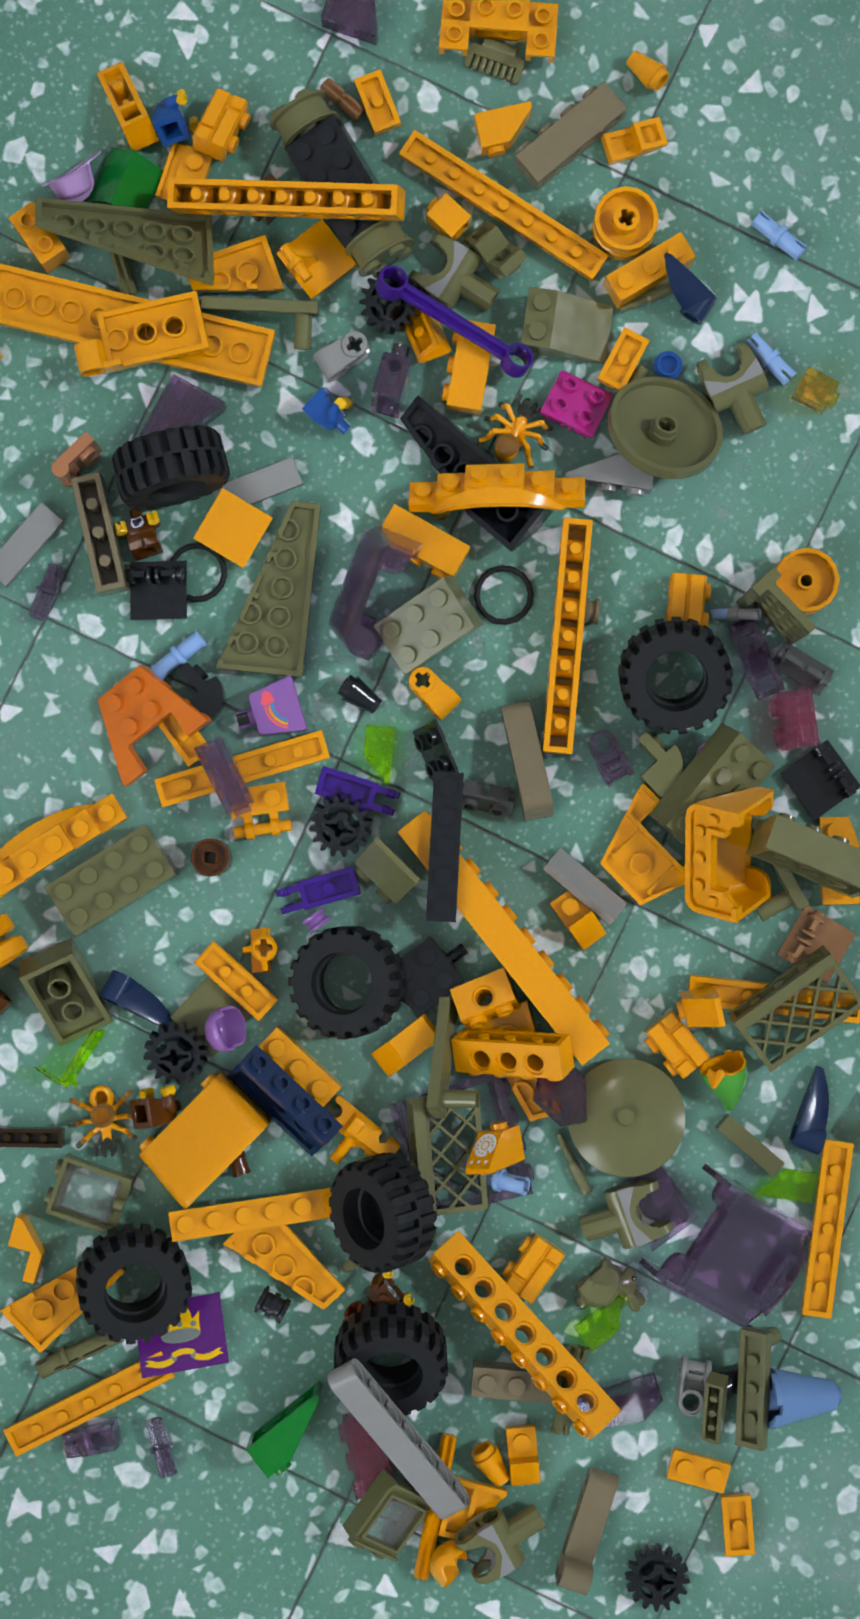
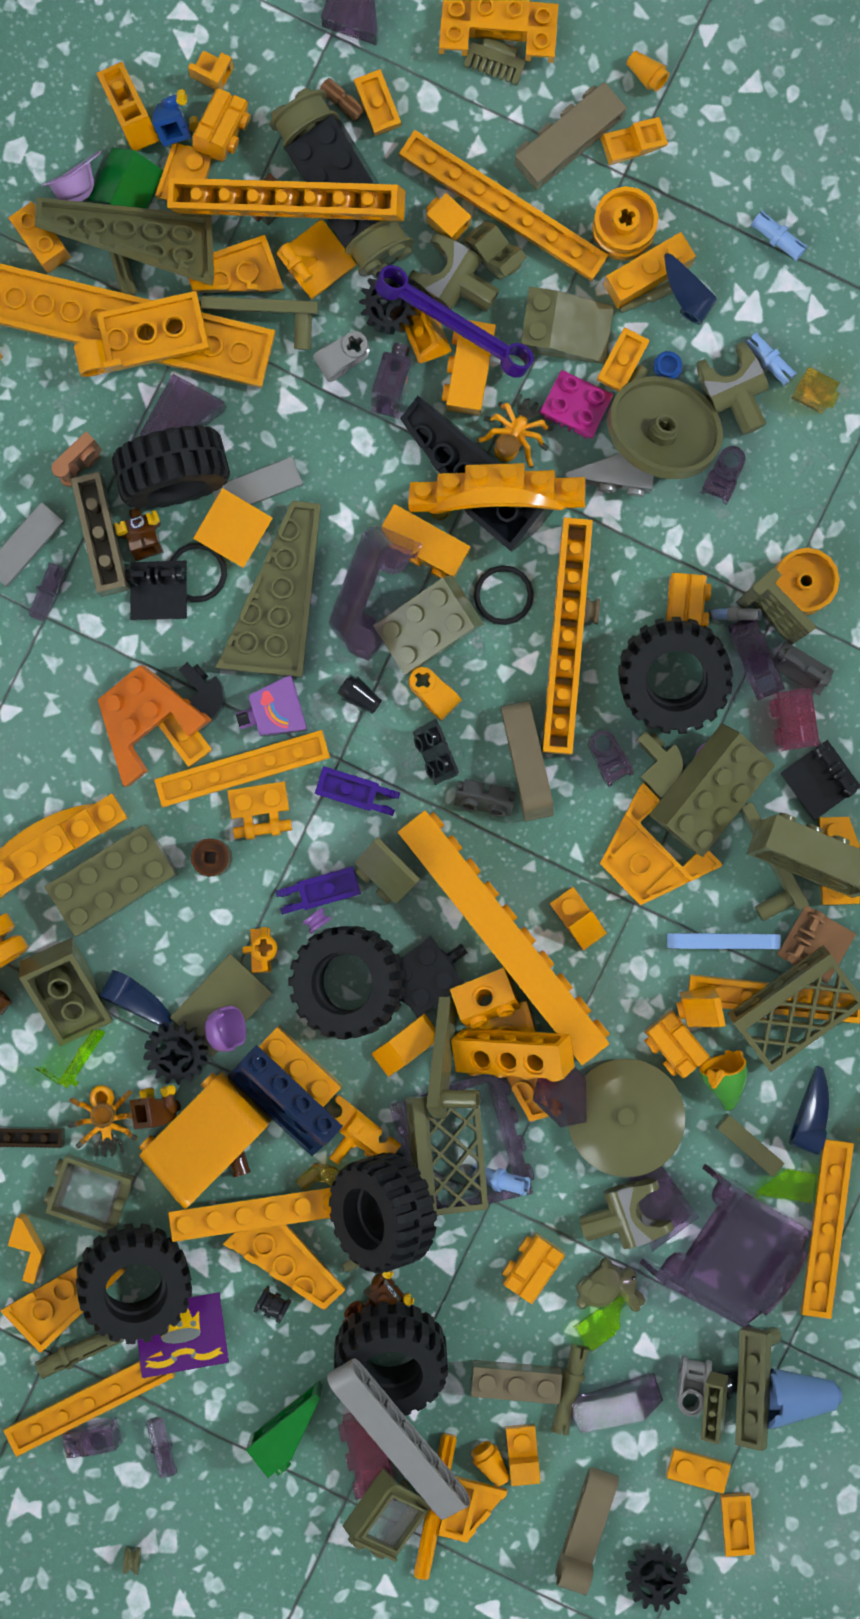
(132, 1560): none -> olive bush
(179, 655): light blue pin -> none
(212, 70): none -> light orange panel
(225, 776): clear purple slope -> none
(236, 980): light orange tile -> none
(317, 1172): none -> clear yellow arm
(328, 412): blue piece -> none
(351, 826): black gear -> none
(379, 749): clear neon green slope -> none
(444, 846): black plate -> none
(444, 1562): light orange hair -> none
(496, 1148): light orange slope -> none
(500, 128): light orange slope -> none
(501, 1540): olive connector -> none
(540, 1340): light orange brick -> none
(575, 1168): olive piece -> none
(585, 886): light grey tile -> none
(716, 861): light orange windscreen -> none
(723, 479): none -> clear purple piece
(723, 941): none -> light blue beam

